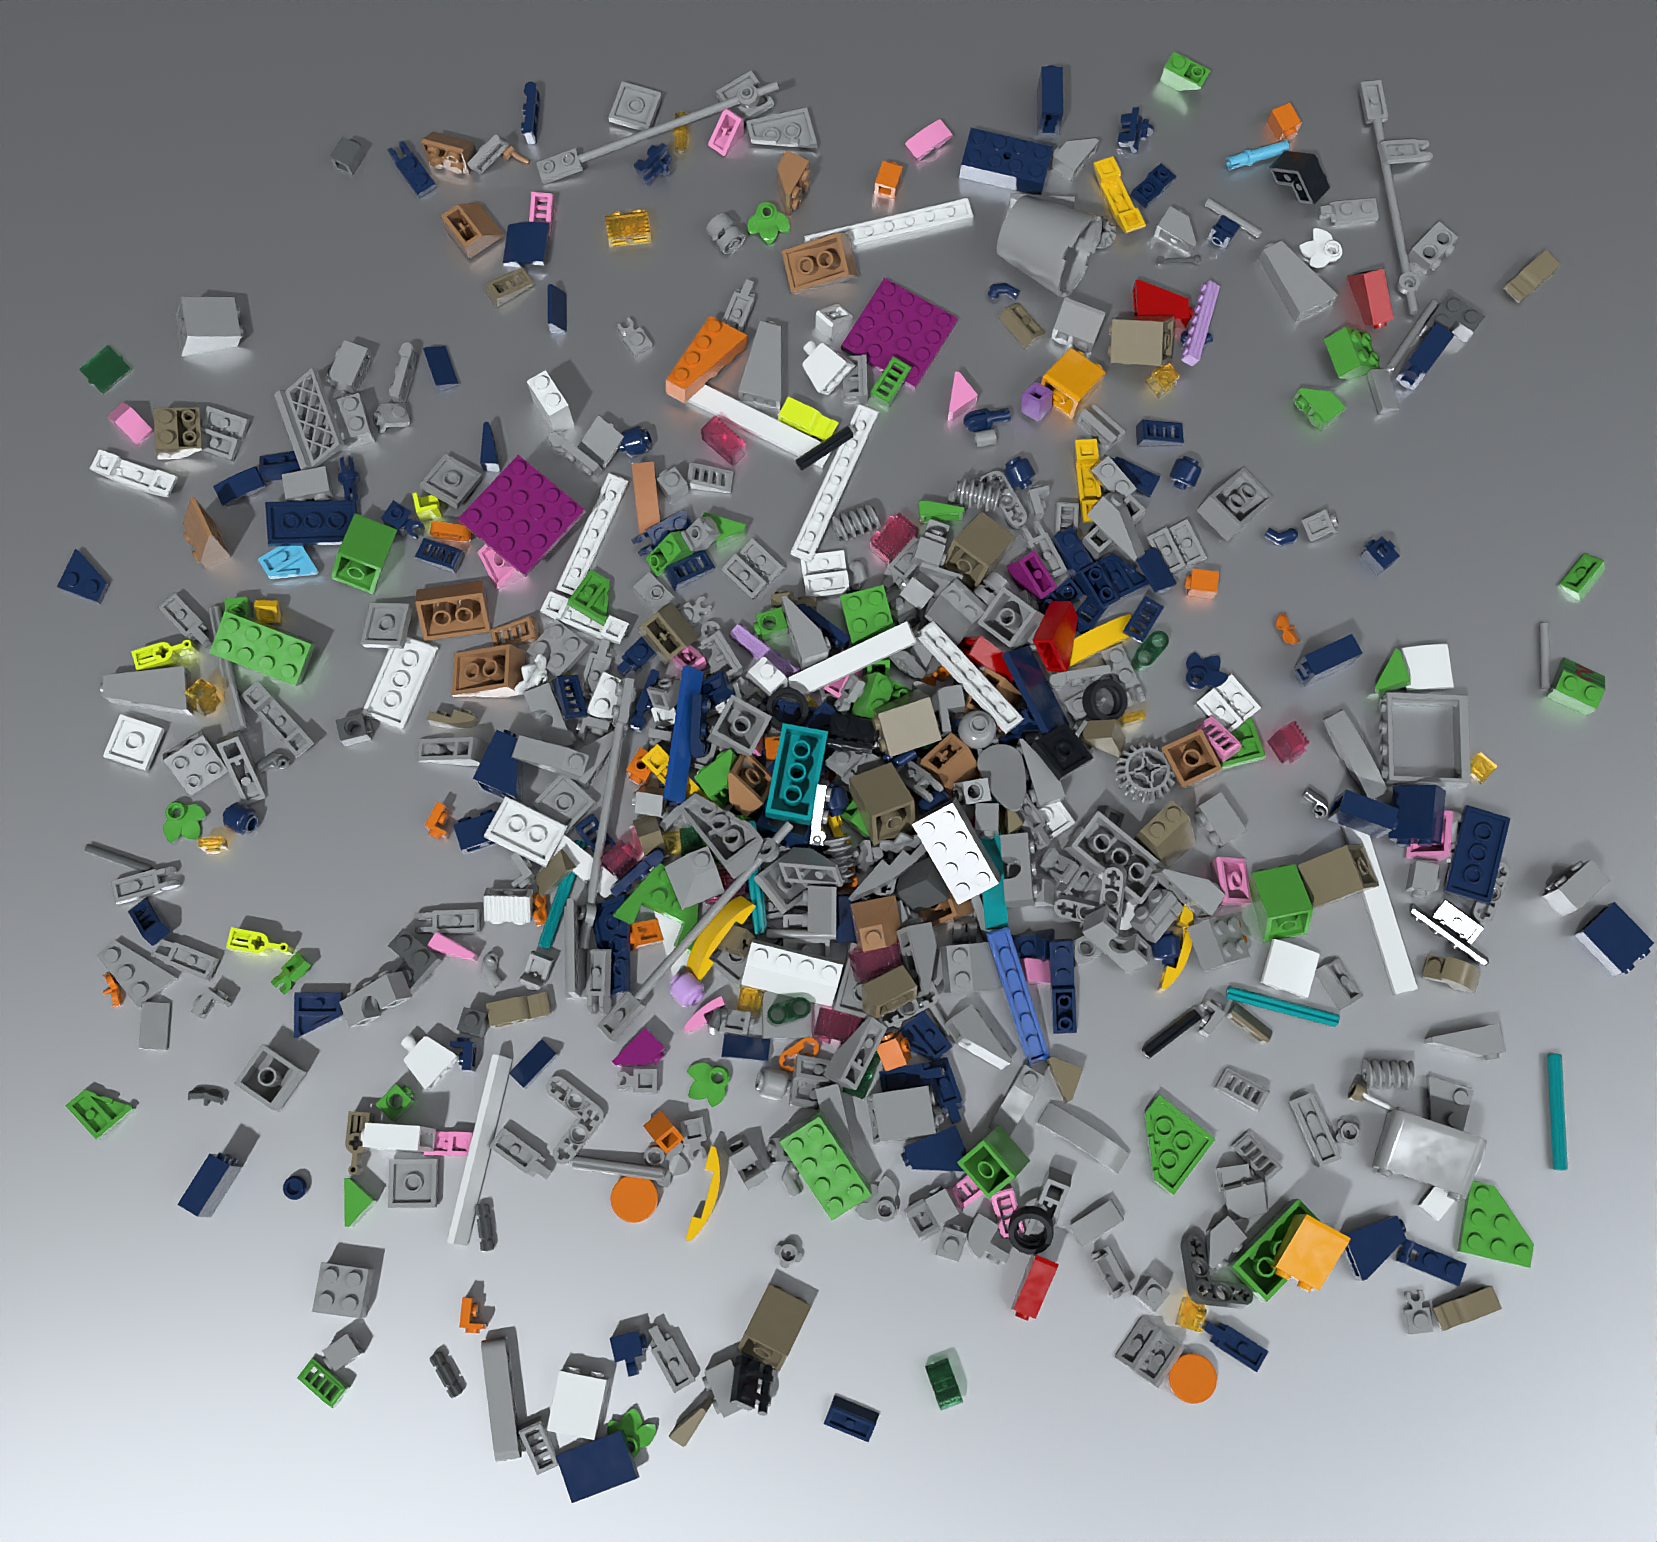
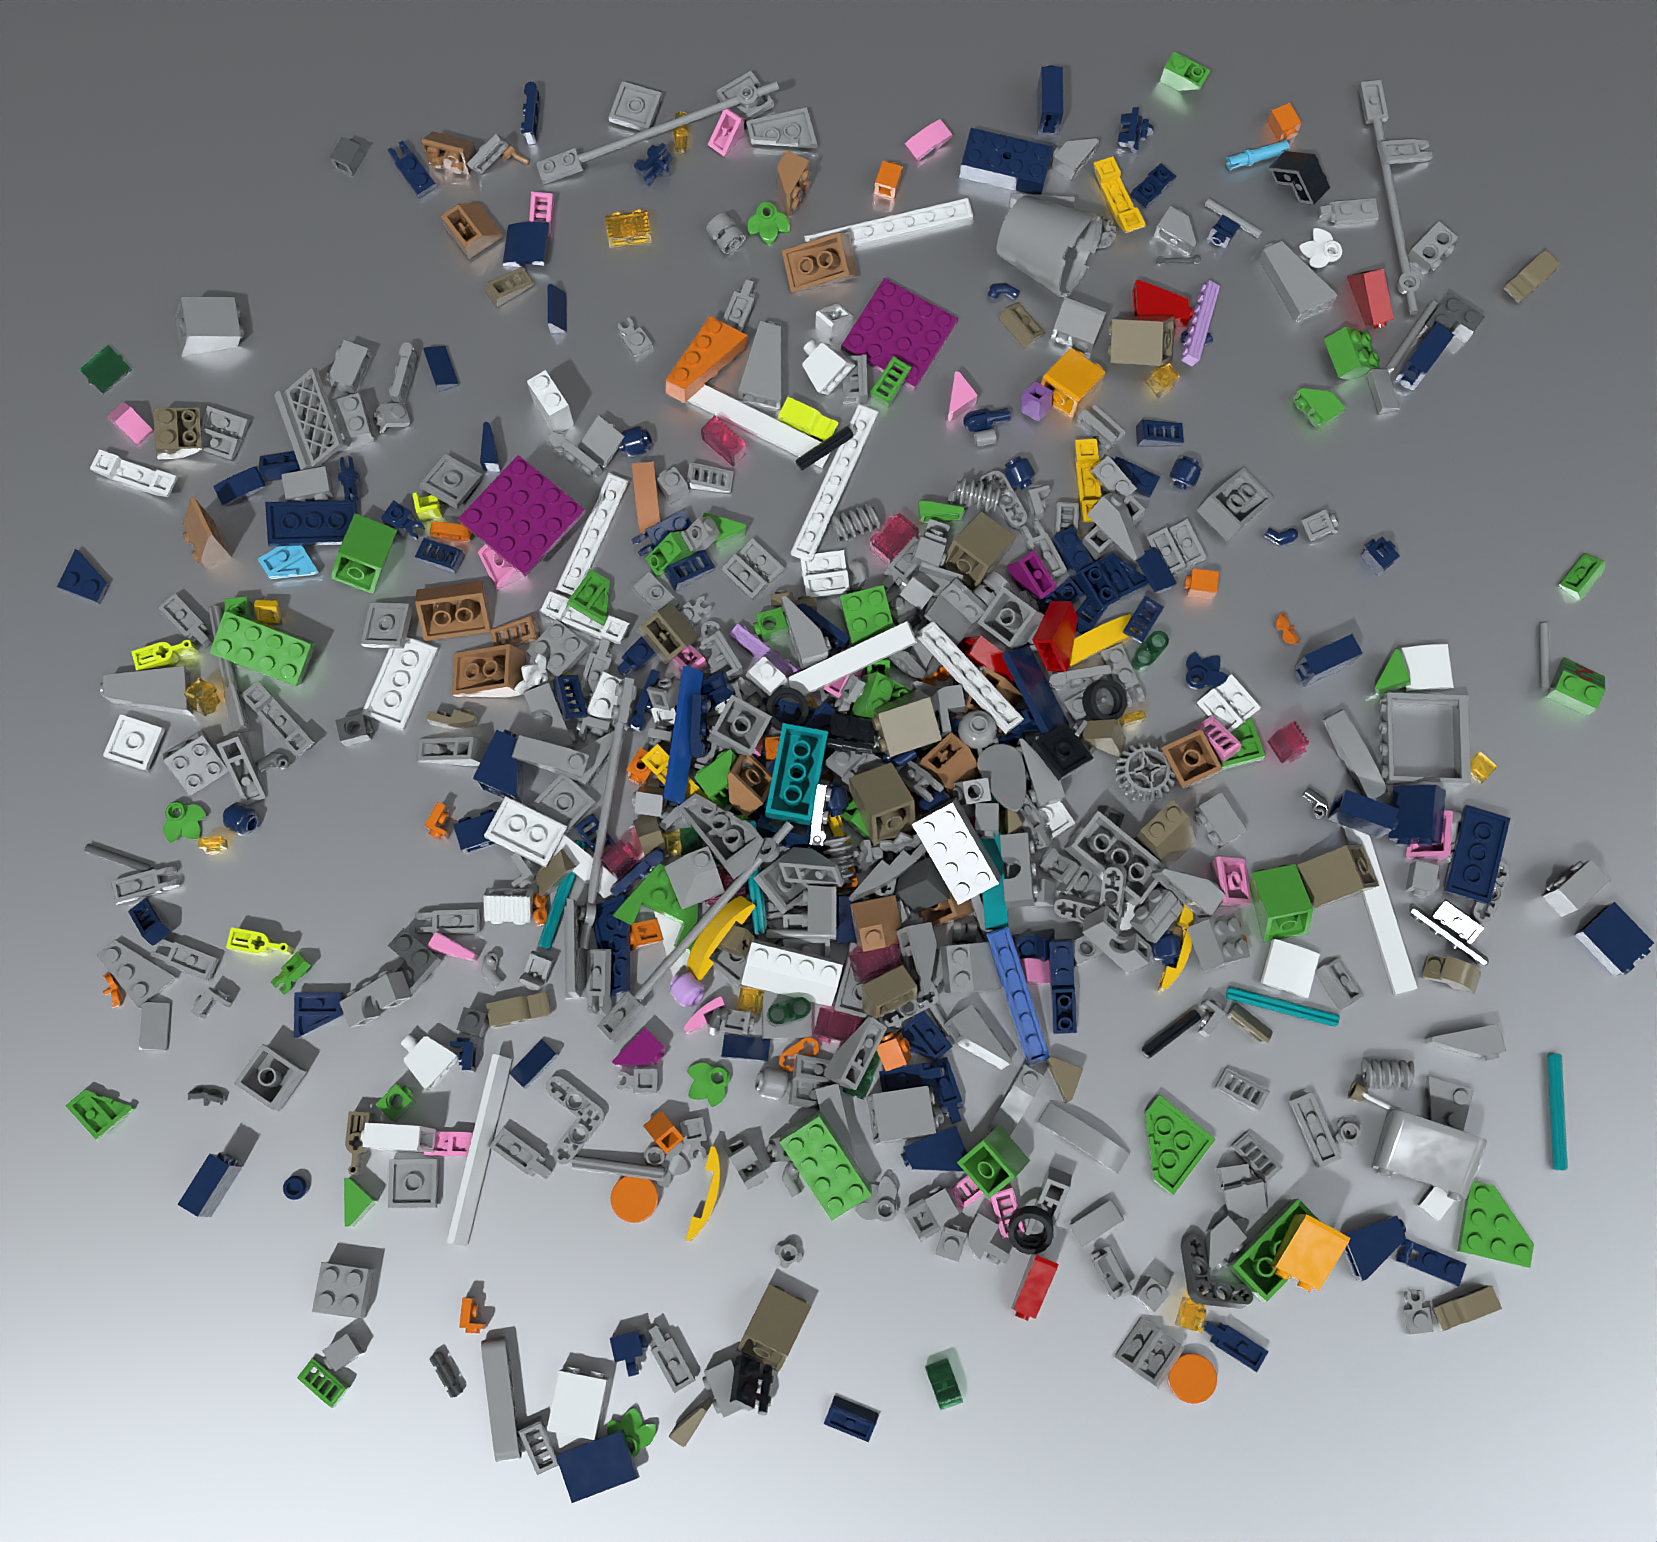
(484, 1227): dark grey axle -> none

